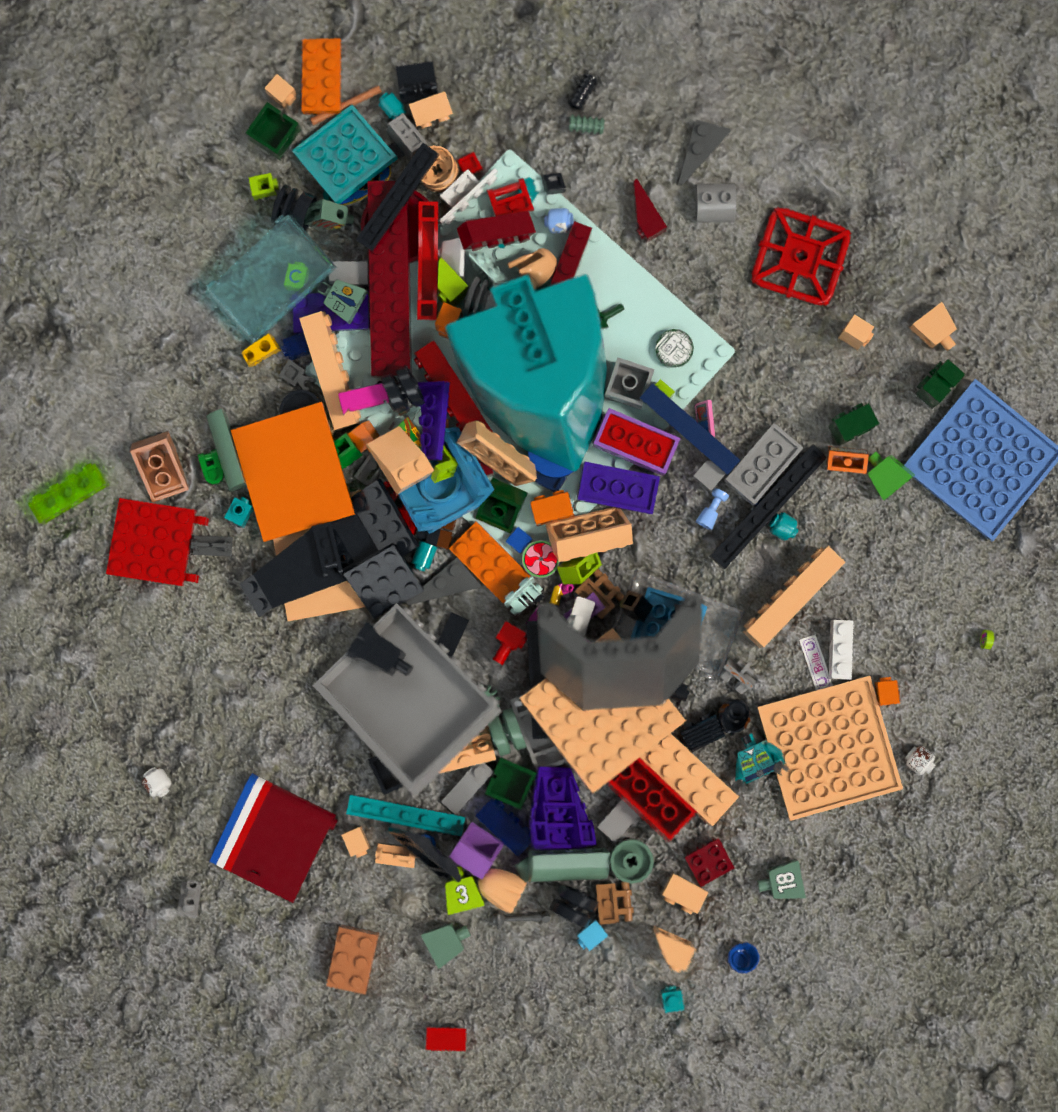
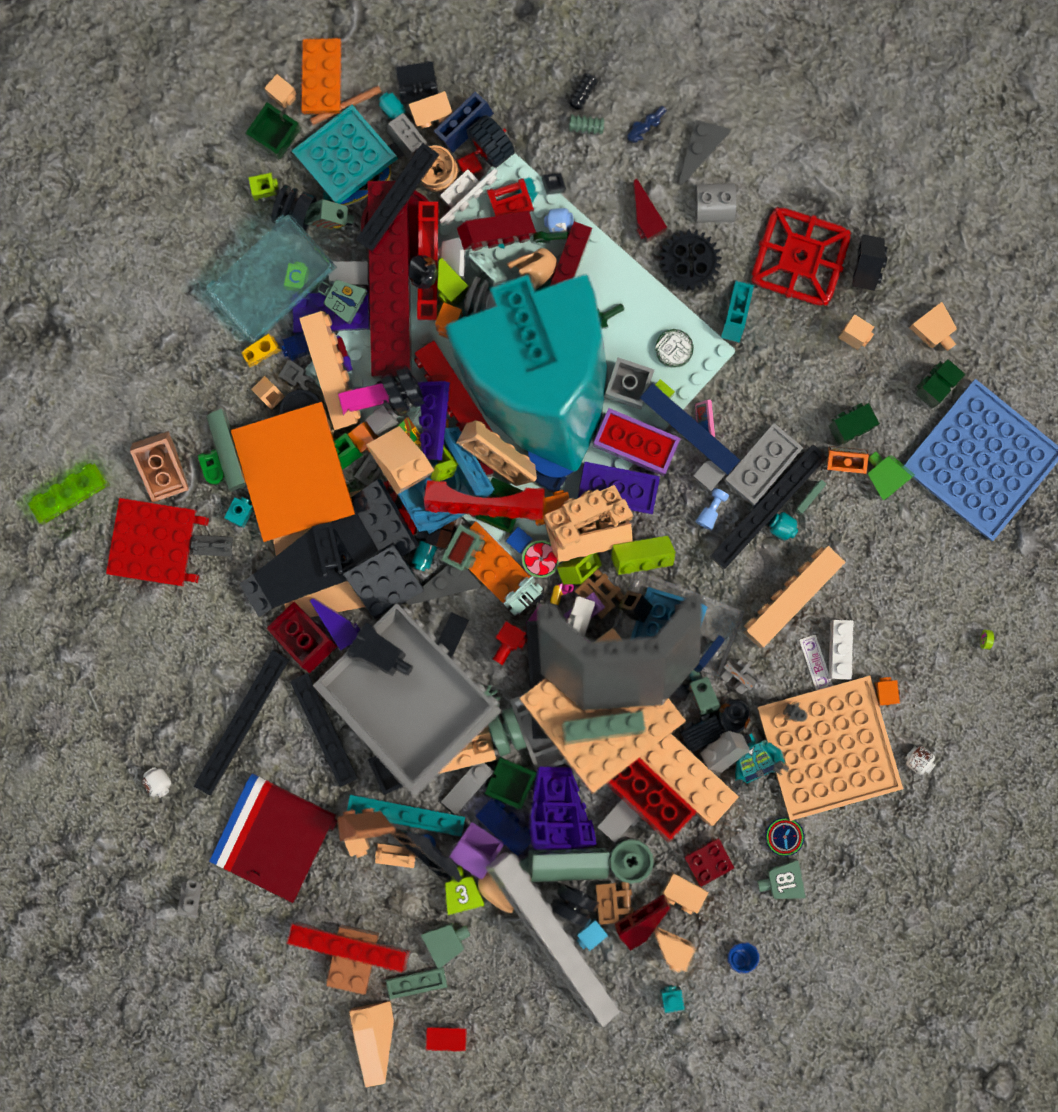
(241, 723): none -> black plate
(268, 392): none -> light nougat brick
(301, 637): none -> dark red slope
(324, 730): none -> black plate
(339, 626): none -> dark purple slope
(341, 347): none -> piece
(349, 948): none -> red arch
(363, 825): none -> nougat slope
(373, 1034): none -> light nougat wedge
(383, 420): none -> light grey brick
(416, 983): none -> sand green tile
(422, 271): none -> black hair
(453, 131): none -> dark blue brick
(463, 548): none -> sand green piece
(490, 141): none -> black wheel
(522, 505): none -> red arch
(542, 237): none -> dark green bar
(552, 939): none -> light grey brick
(584, 511): none -> light nougat bracket
(603, 728): none -> sand green brick
(640, 925): none -> dark red slope
(641, 128): none -> dark blue animal
(643, 555): none -> lime brick
(706, 701): none -> sand green torso
(707, 260): none -> black gear
(709, 653): none -> dark blue tile
(725, 751): none -> light grey brick
(737, 311): none -> teal slope
(784, 836): none -> tile
(793, 712): none -> dark grey hinge
(810, 497): none -> sand green tile
(870, 261): none -> black brick

